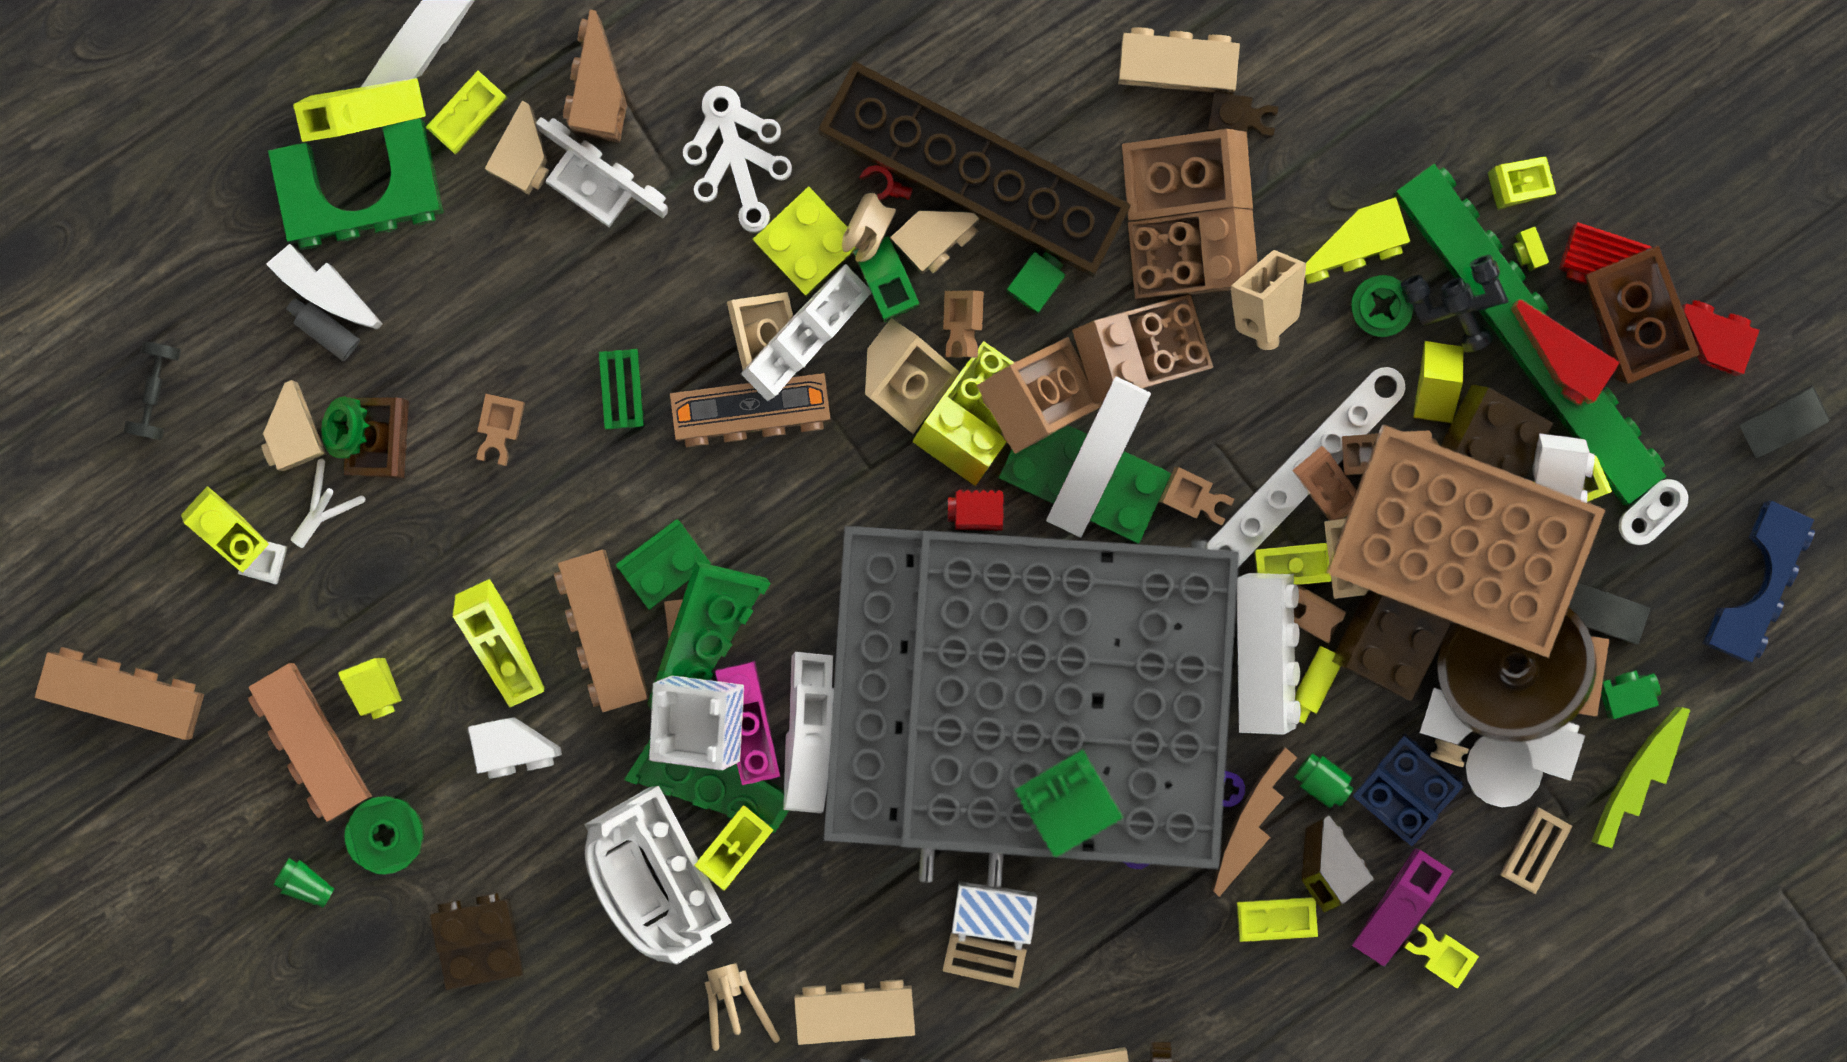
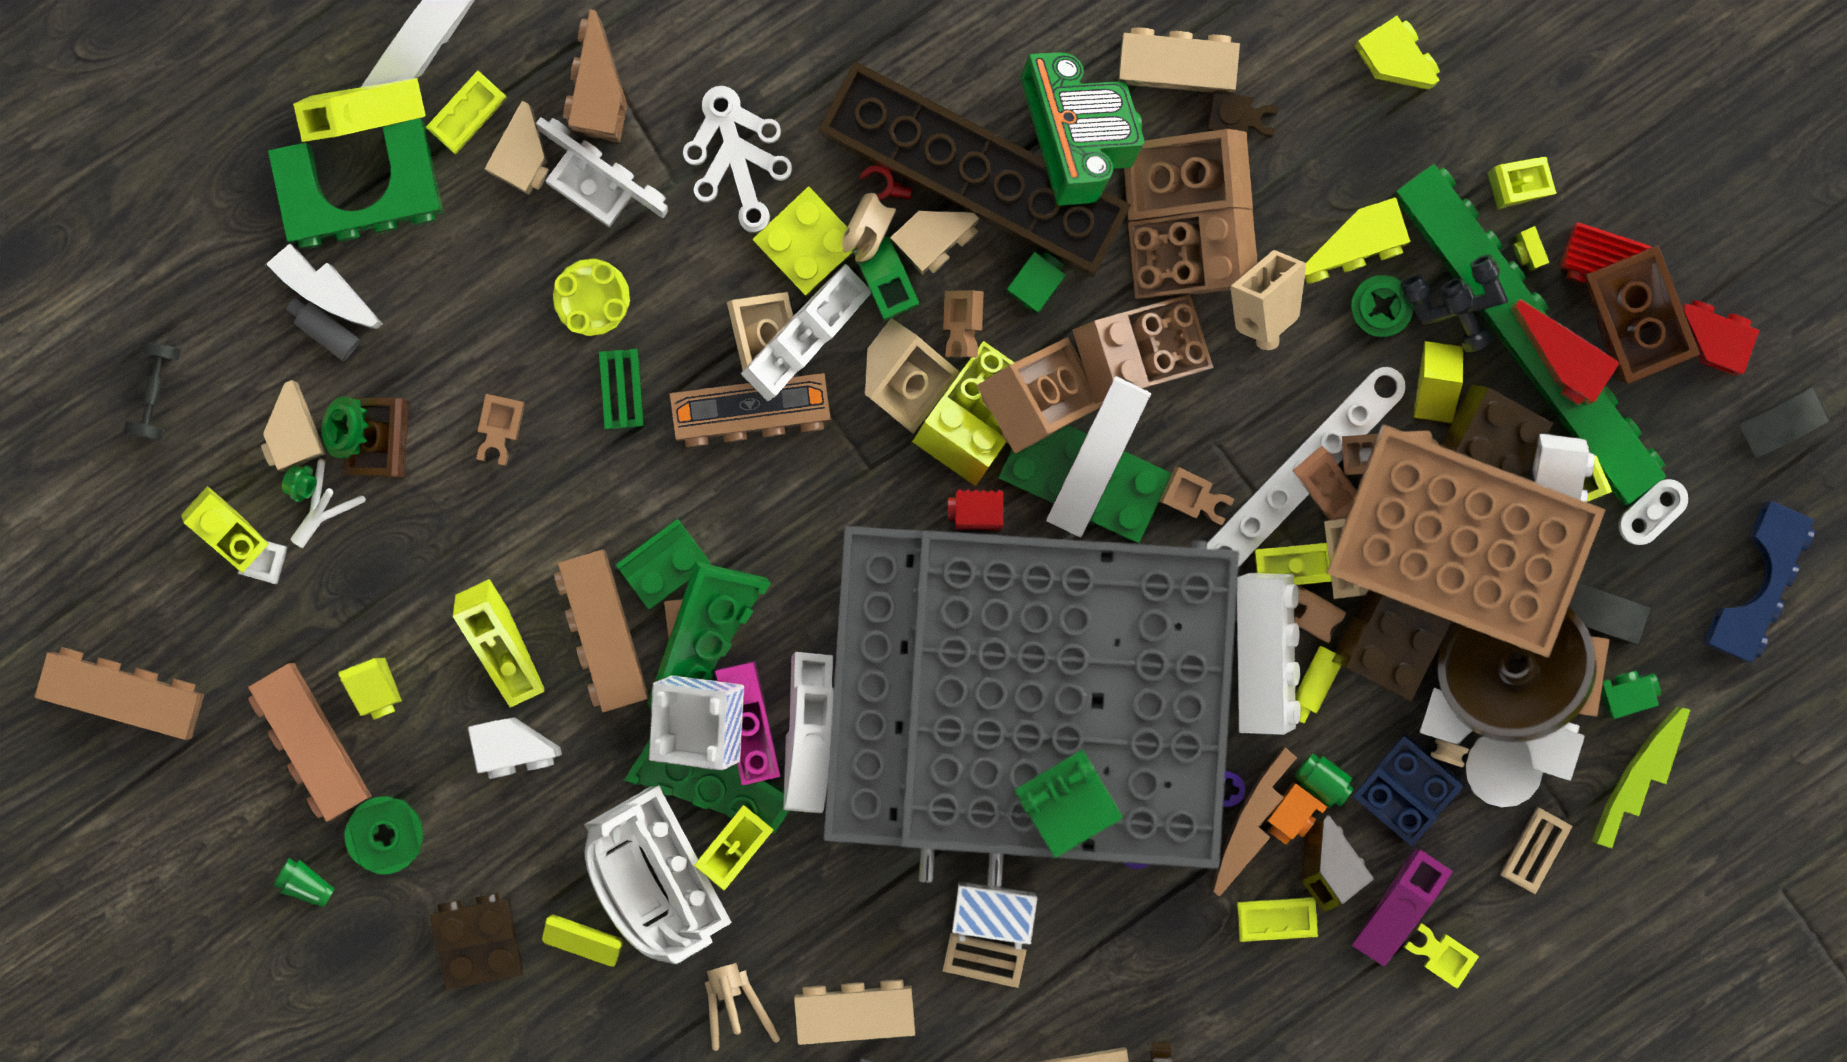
(299, 483): none -> green plate
(582, 940): none -> neon yellow slope
(591, 297): none -> neon yellow dish
(1079, 126): none -> brick
(1293, 814): none -> orange brick
(1395, 57): none -> neon yellow slope

